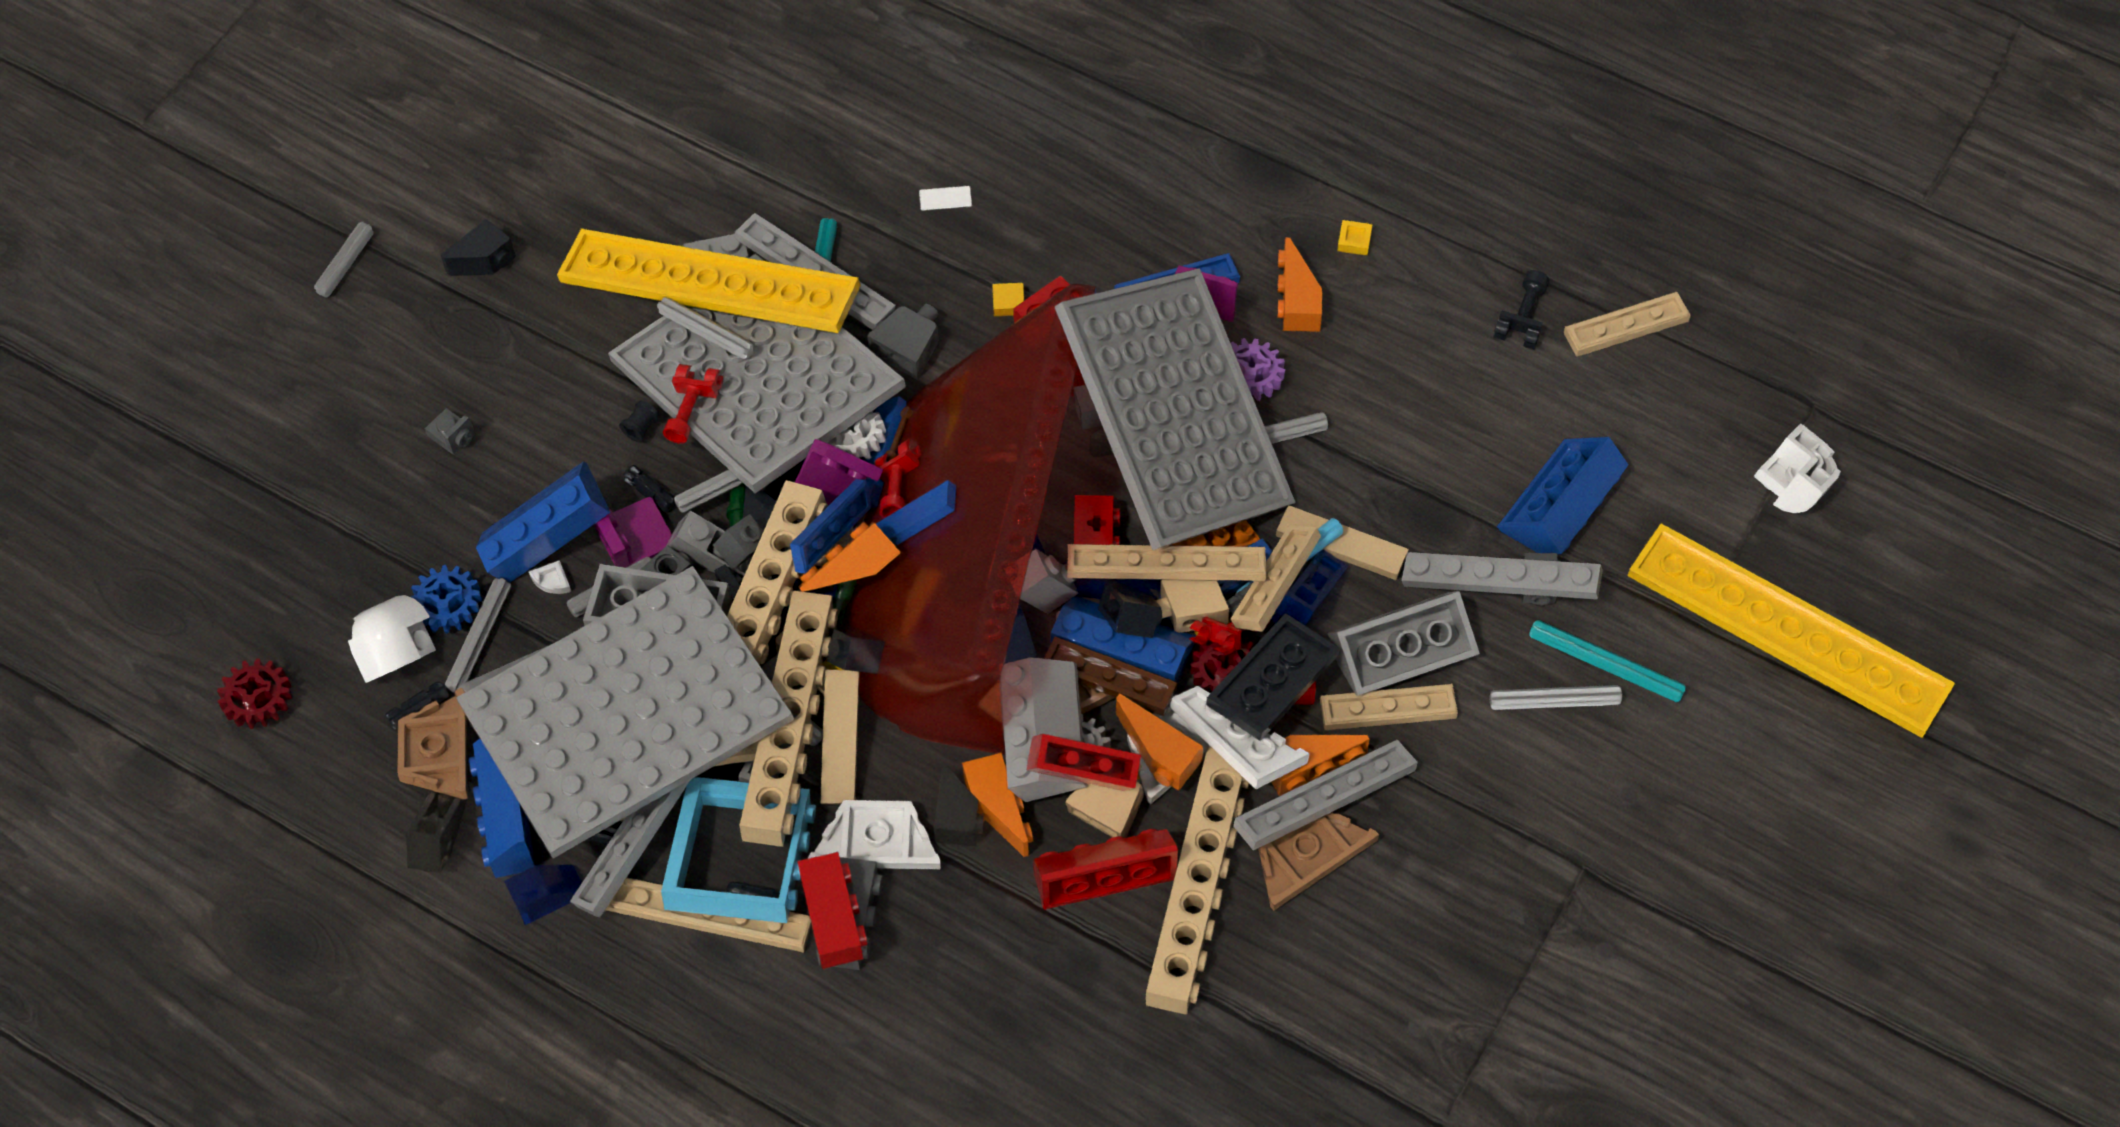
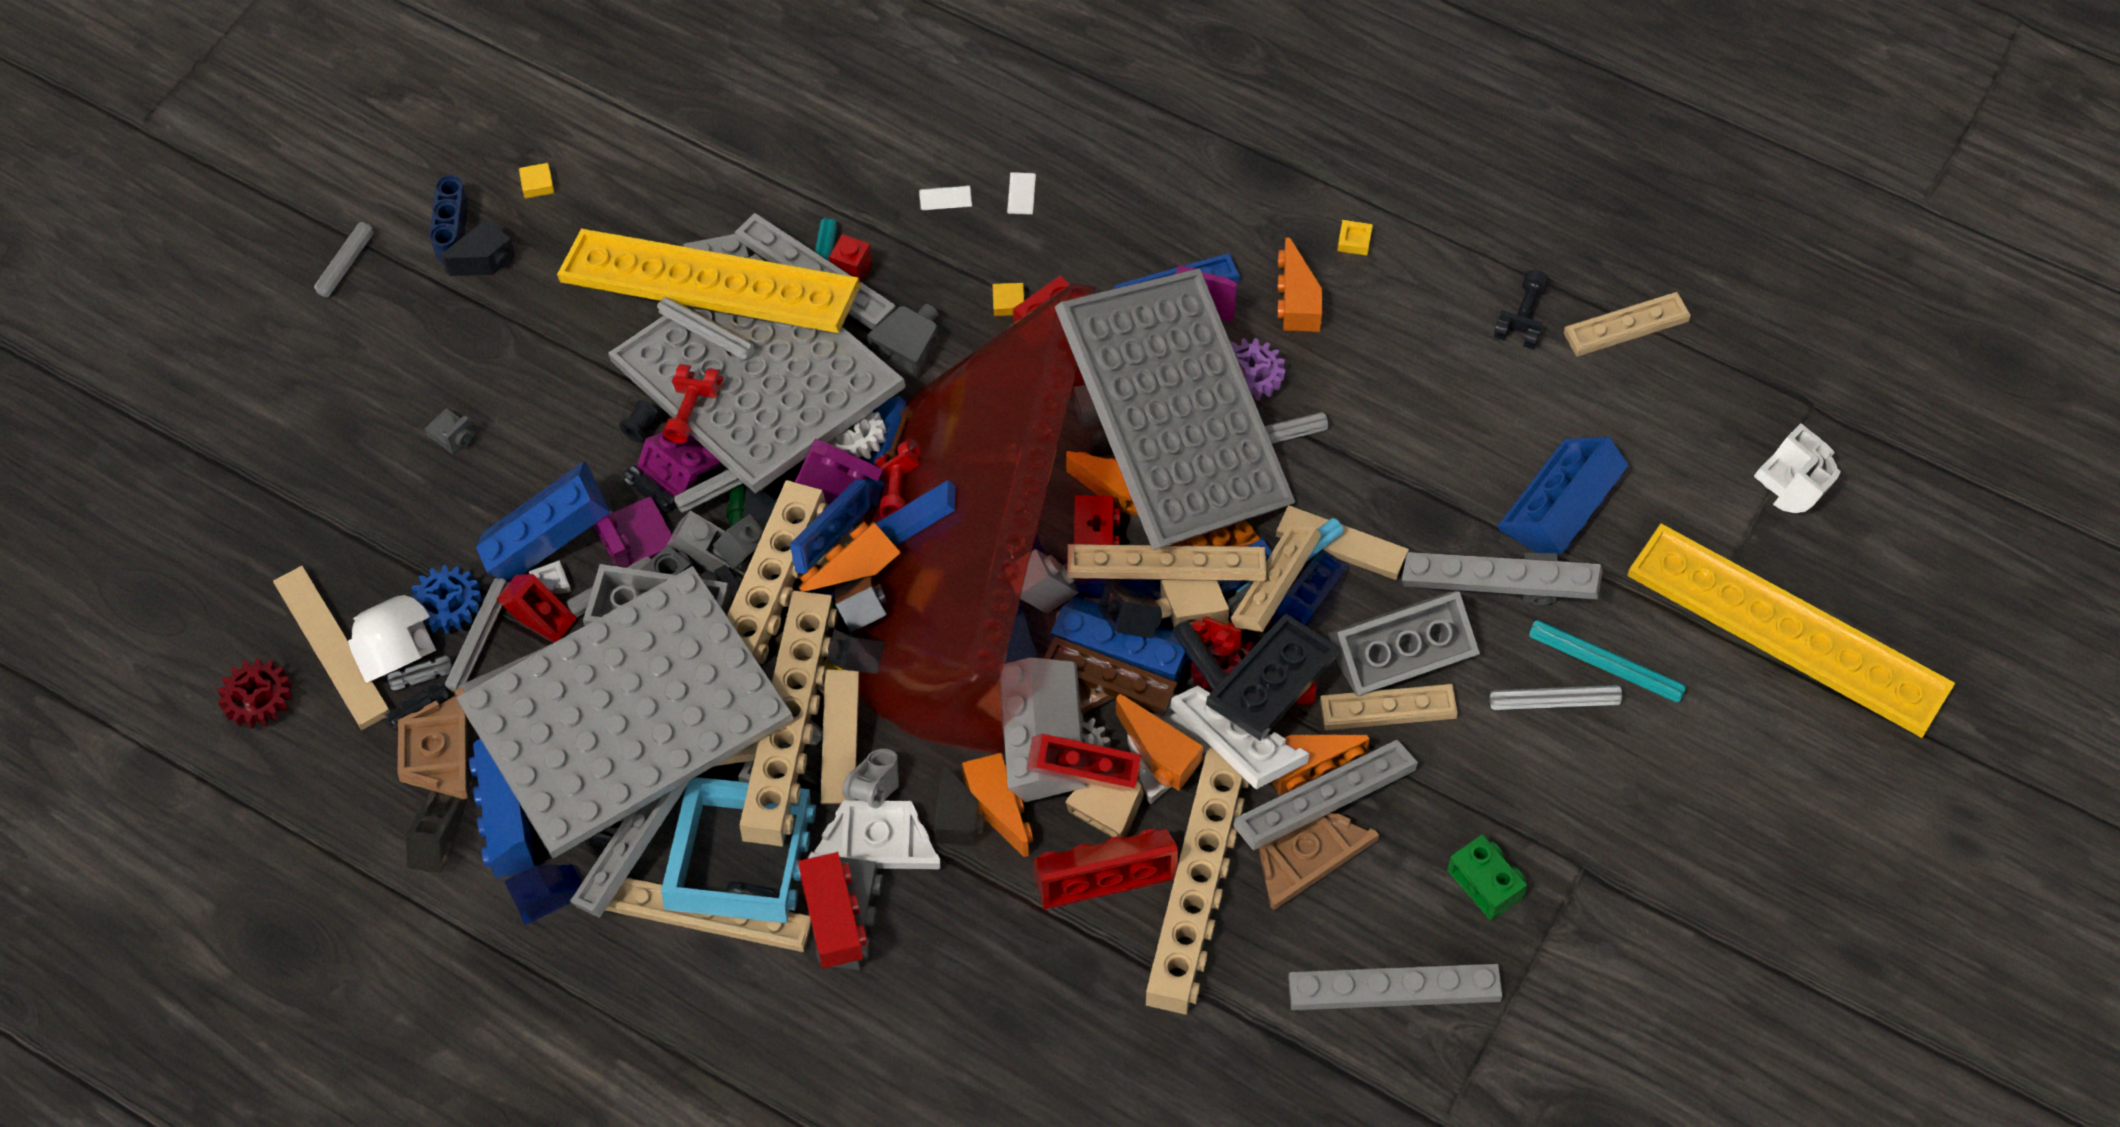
(331, 647): none -> tan tile
(419, 672): none -> dark grey axle
(448, 214): none -> dark blue beam
(536, 180): none -> yellow tile
(536, 607): none -> red slope
(675, 464): none -> magenta bracket
(852, 257): none -> red brick
(860, 602): none -> slope
(873, 778): none -> light grey piece
(1021, 193): none -> white sticker
(1101, 477): none -> orange slope
(1198, 654): none -> black axle
(1394, 987): none -> light grey plate
(1487, 877): none -> green brick

